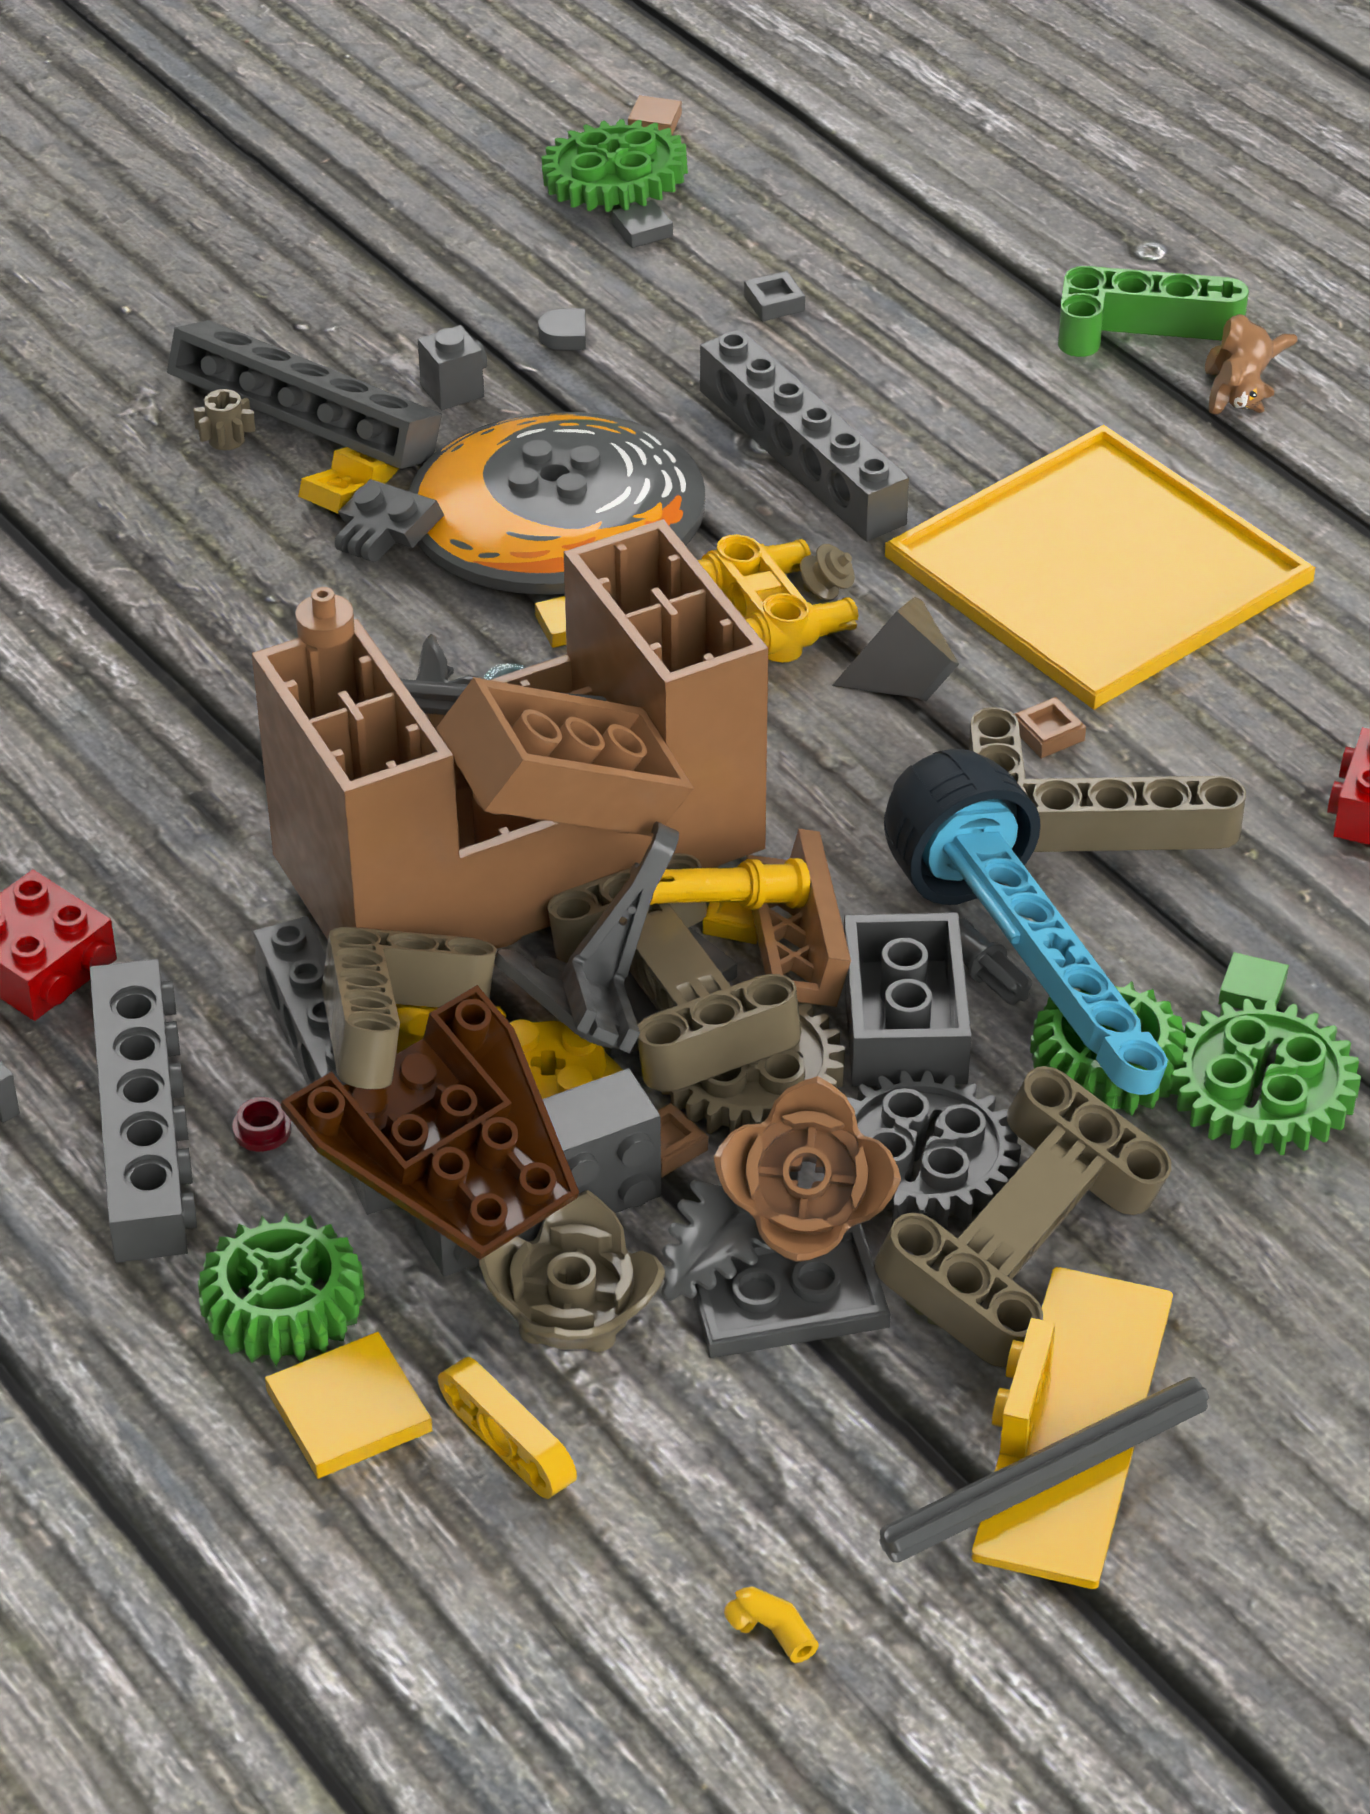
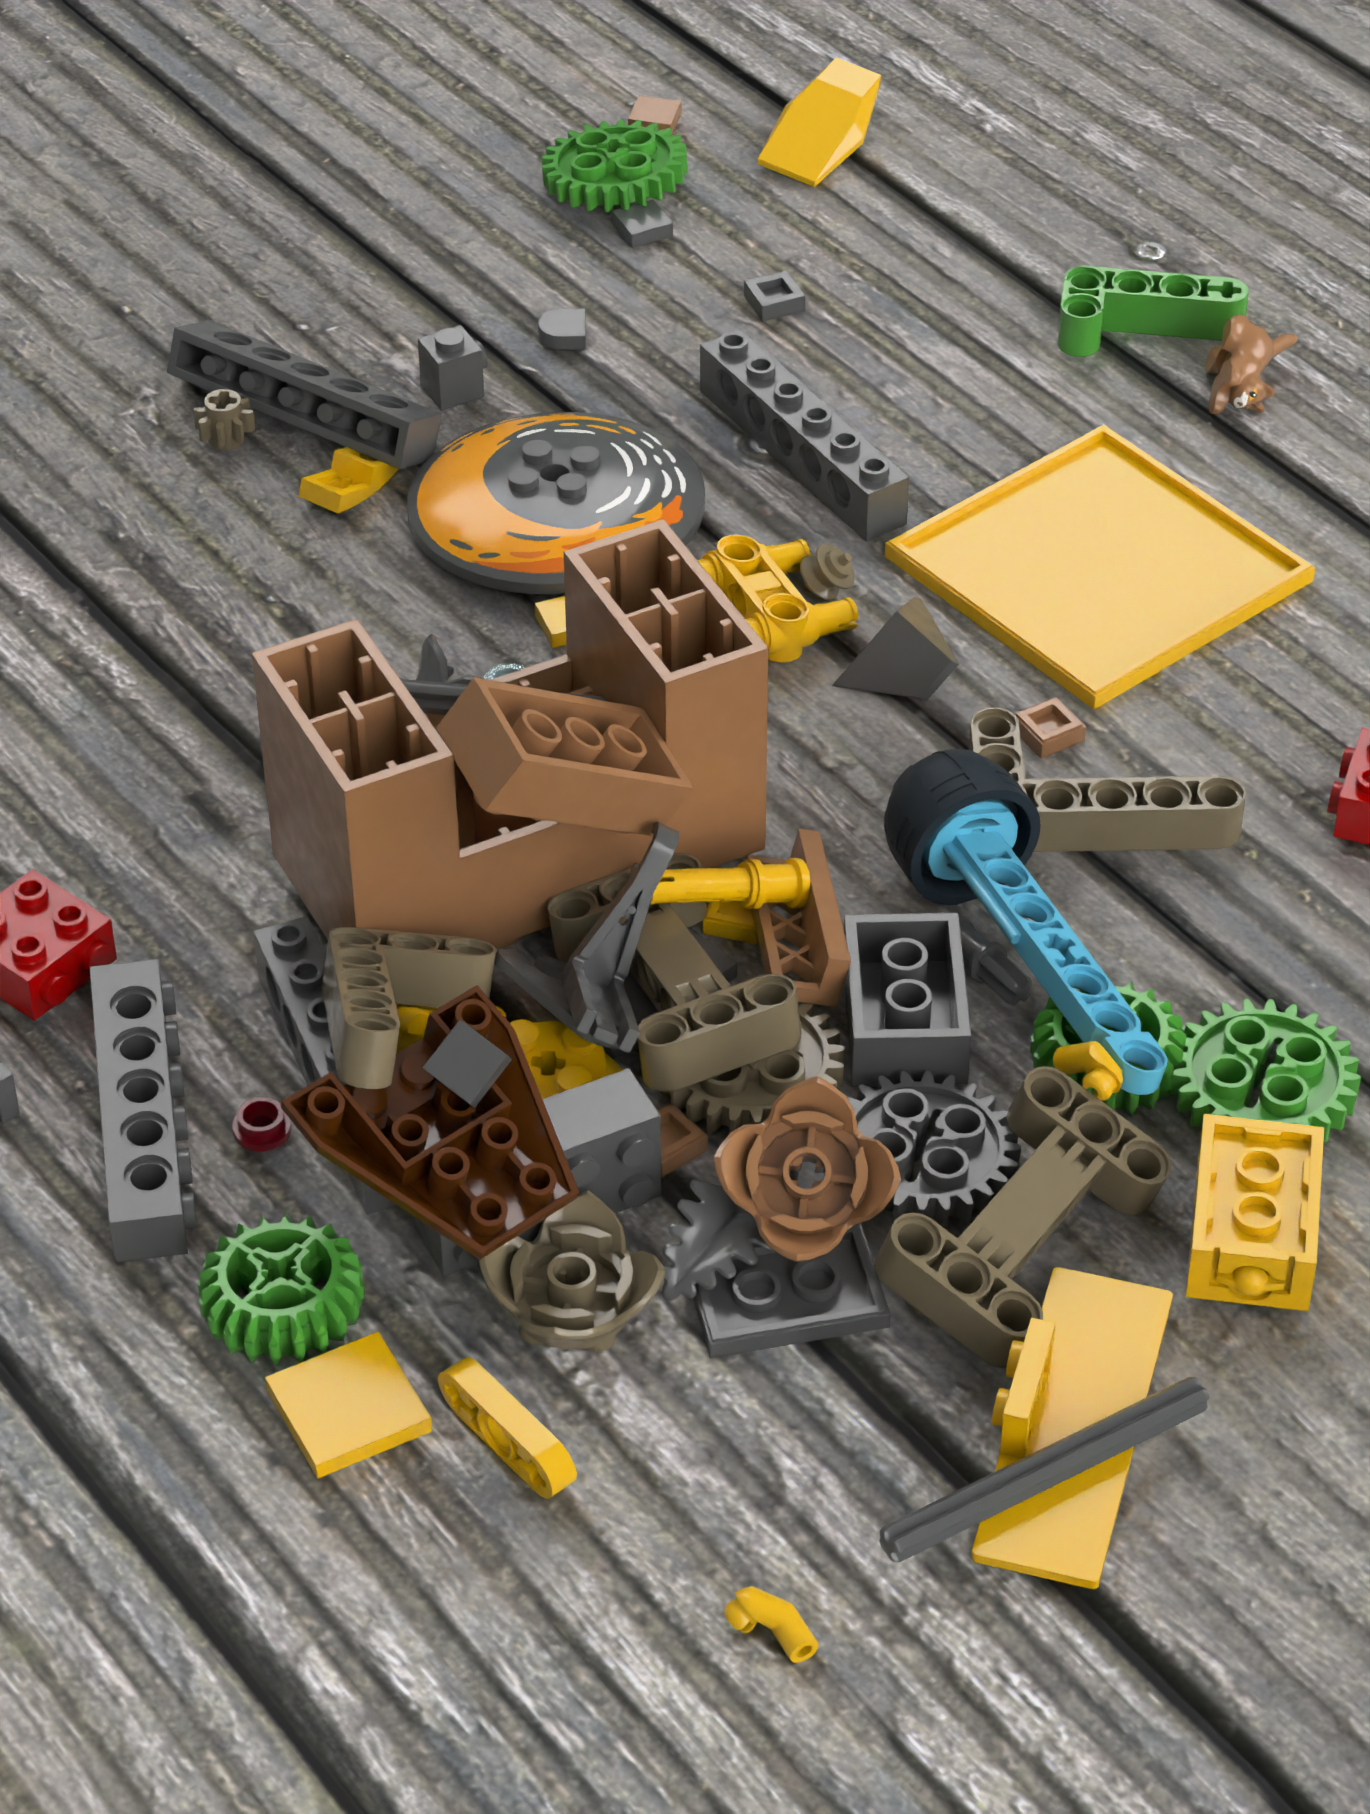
(324, 619): medium nougat tile -> none
(384, 516): dark grey hinge -> none
(467, 1063): none -> dark grey tile
(822, 123): none -> yellow piece
(1092, 1058): none -> yellow arm
(1253, 980): tile -> none
(1256, 1212): none -> yellow piece

